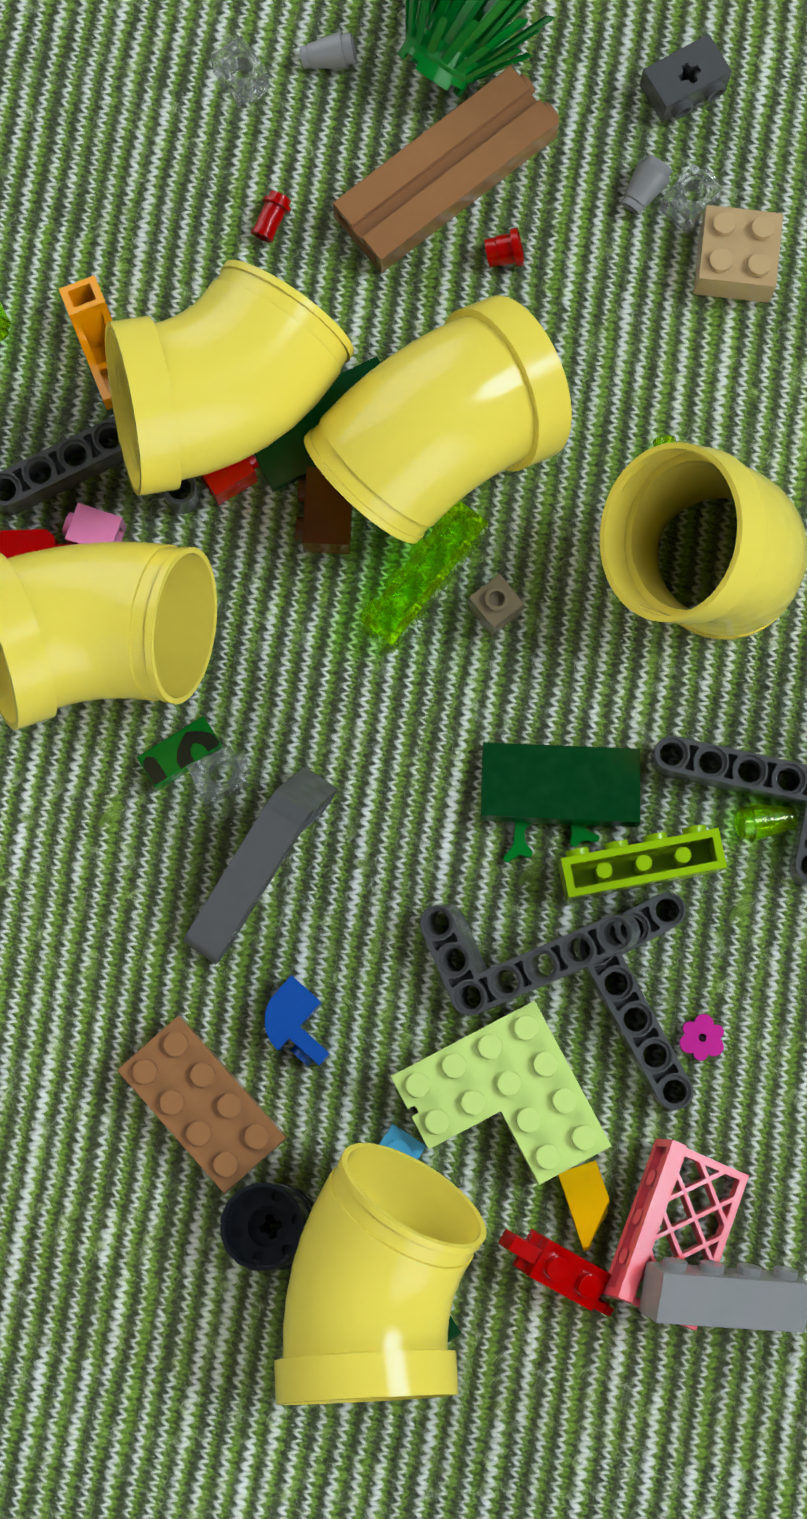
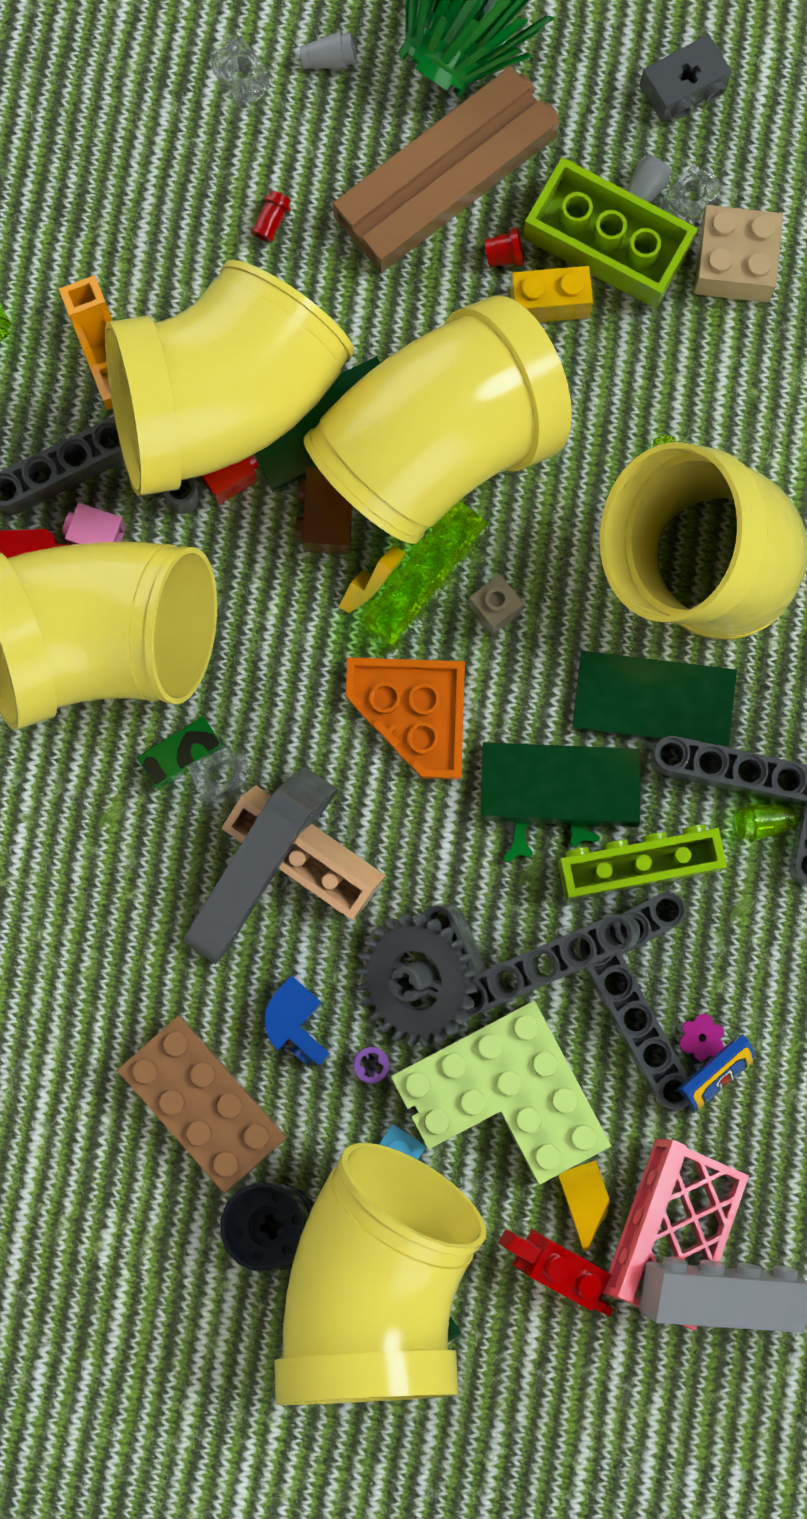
(314, 859): none -> light nougat brick
(366, 585): none -> yellow slope
(382, 1059): none -> medium lavender bush
(397, 983): none -> dark grey gear
(414, 709): none -> orange plate
(554, 293): none -> yellow brick
(609, 231): none -> lime brick
(653, 698): none -> dark green tile
(717, 1073): none -> slope

